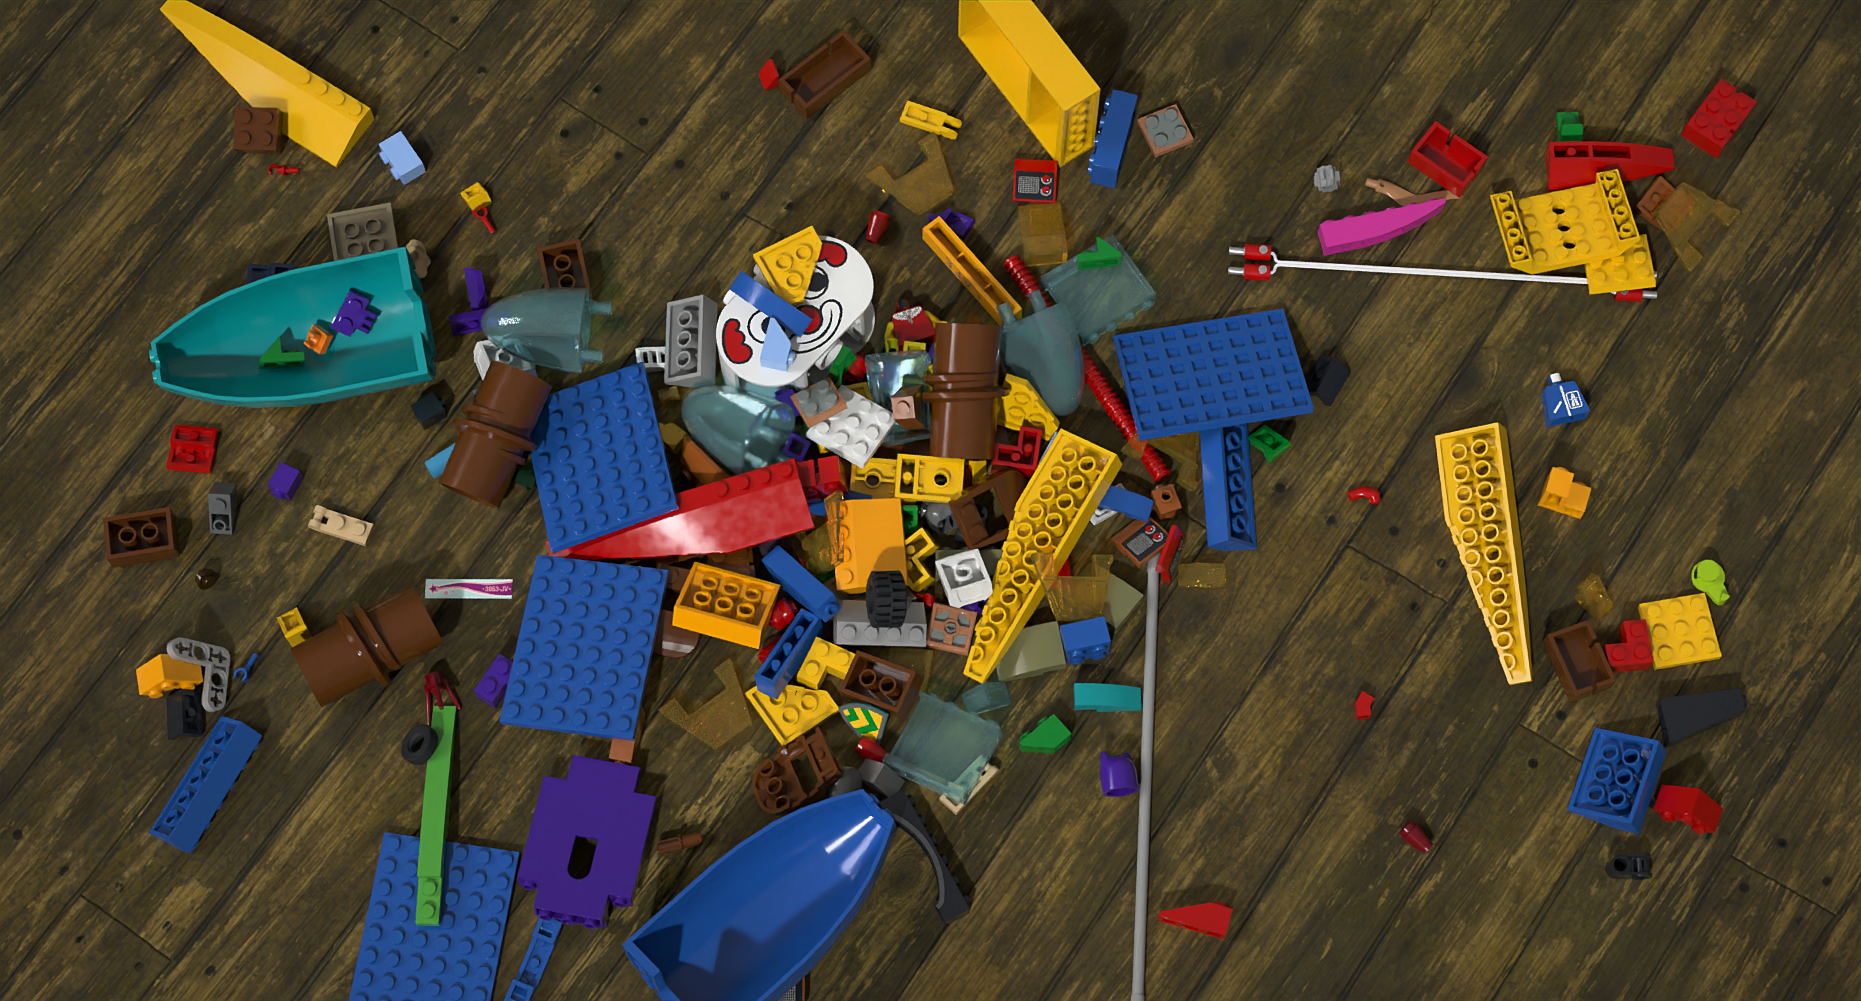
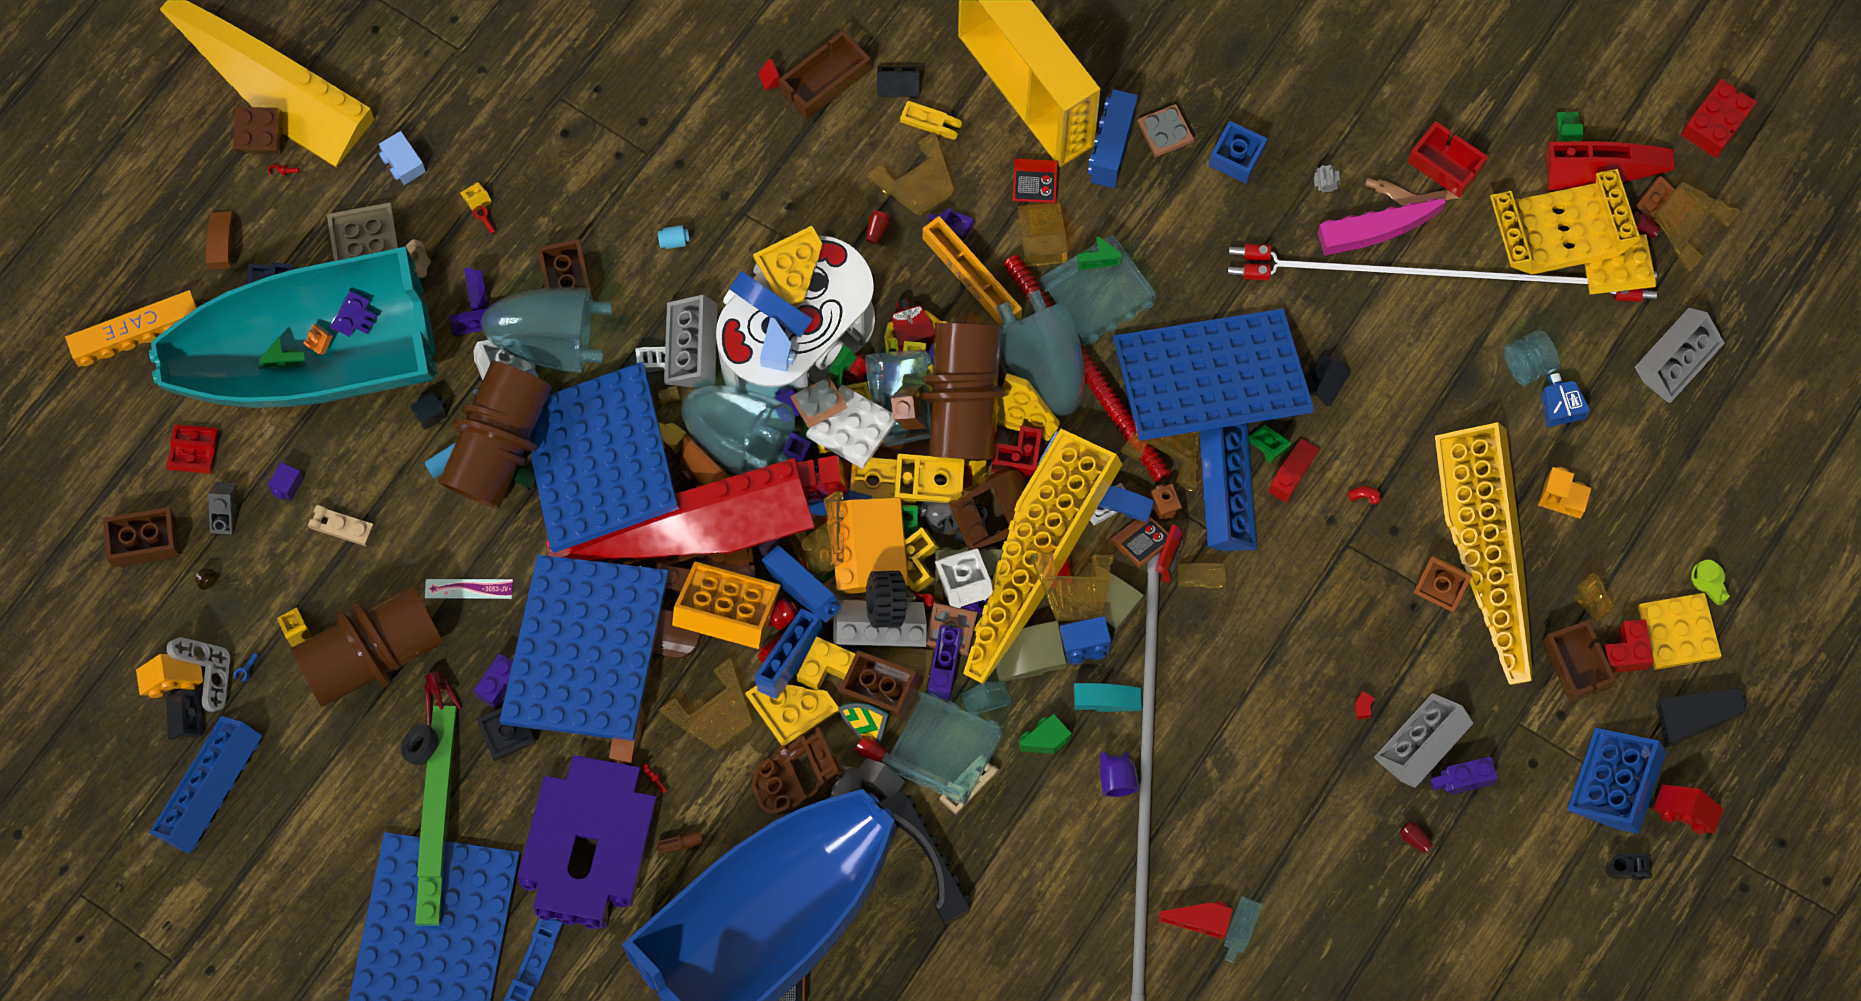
(129, 329): none -> light orange brick
(219, 240): none -> dark orange slope
(503, 739): none -> black plate
(654, 778): none -> red hand
(673, 237): none -> medium azure brick
(898, 81): none -> black panel
(944, 662): none -> dark purple slope
(1237, 152): none -> blue brick
(1241, 927): none -> clear light blue hinge
(1293, 470): none -> red slope
(1424, 739): none -> light grey slope
(1443, 583): none -> dark orange slope
(1466, 776): none -> dark purple hinge
(1531, 357): none -> clear light blue wheel
(1645, 225): none -> dark red cone
(1680, 354): none -> light grey slope

